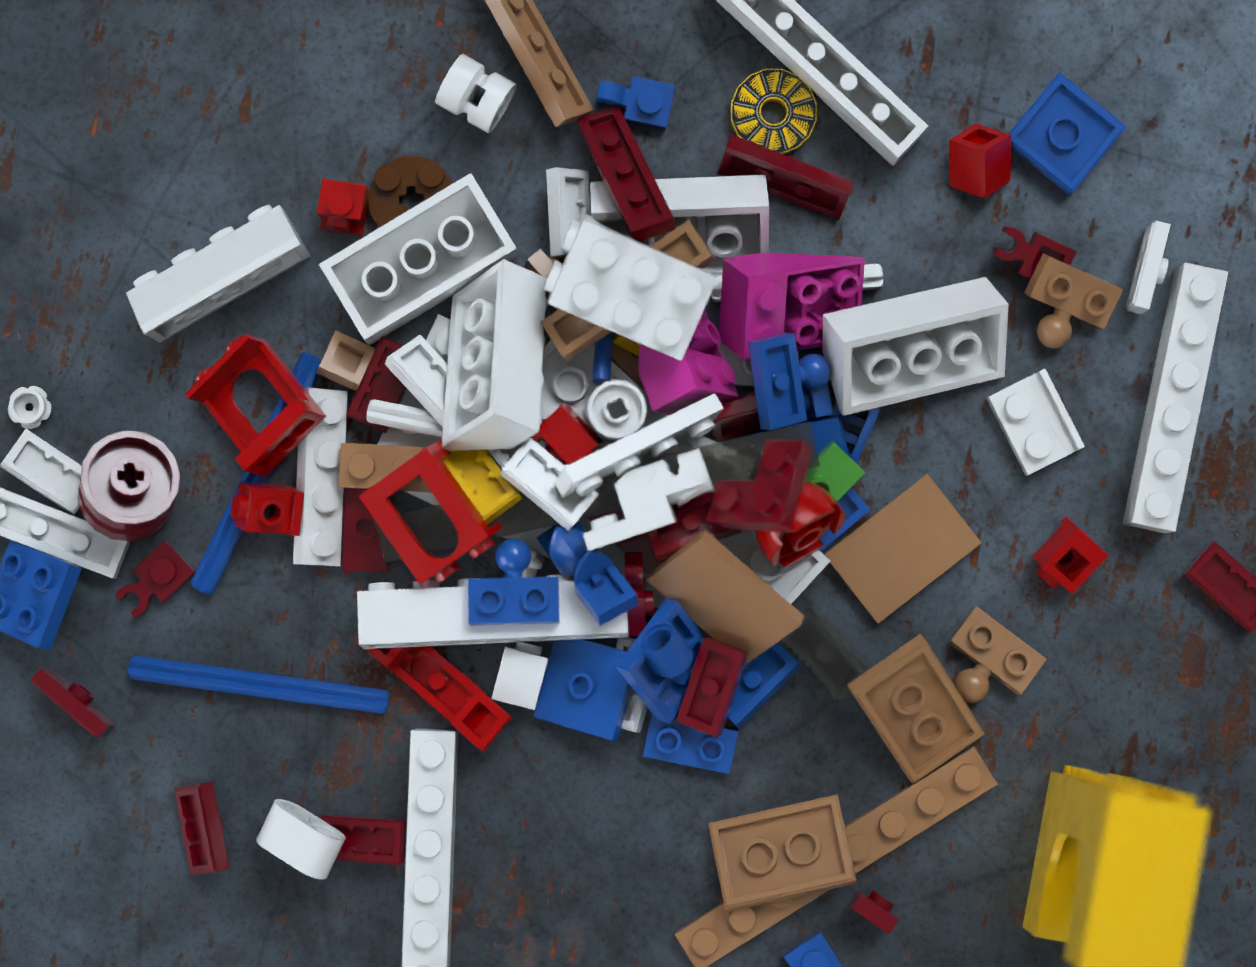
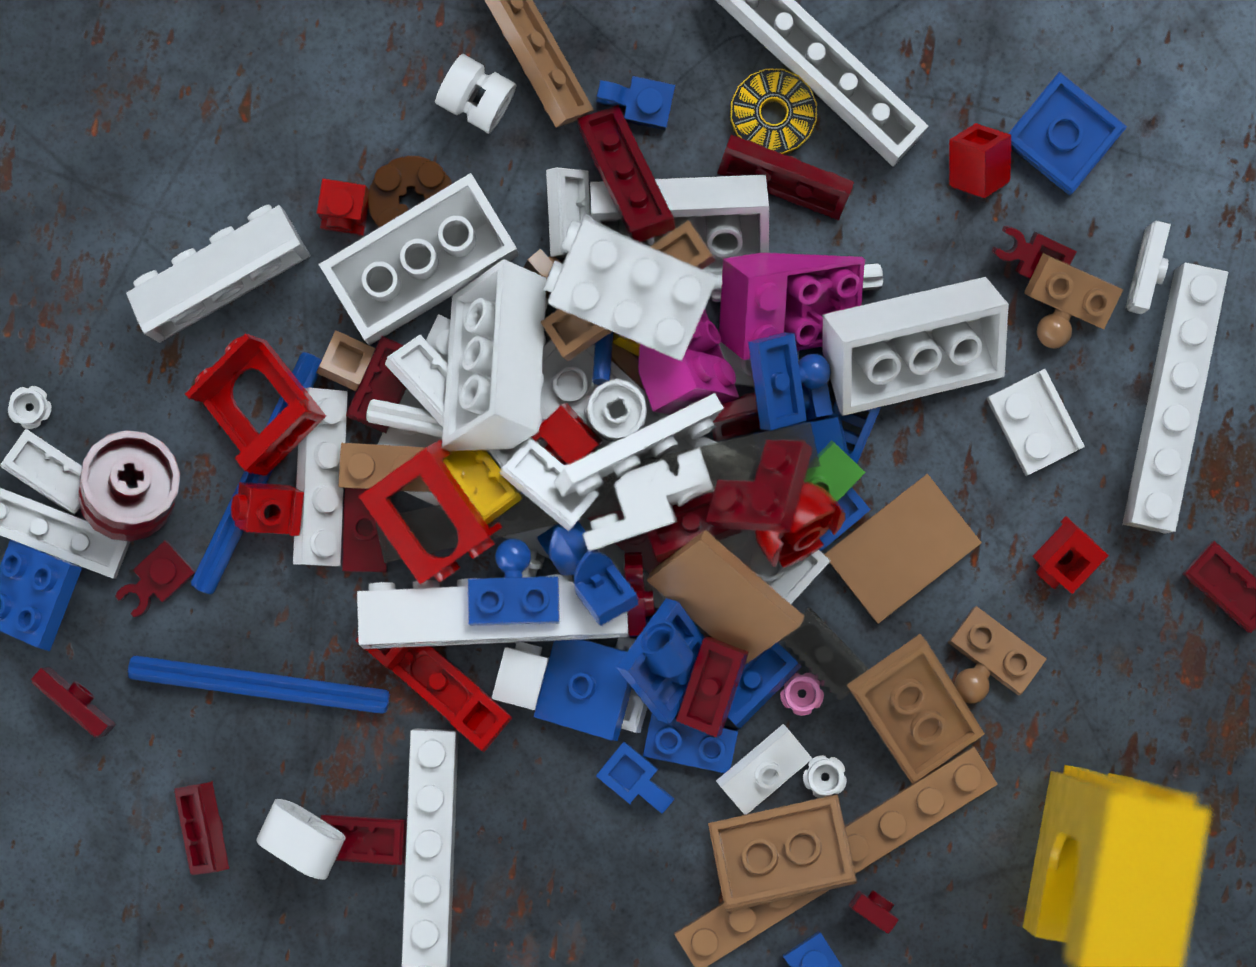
(631, 775): none -> blue plate
(764, 769): none -> white plate
(813, 698): none -> bright pink plate
(821, 765): none -> white plate

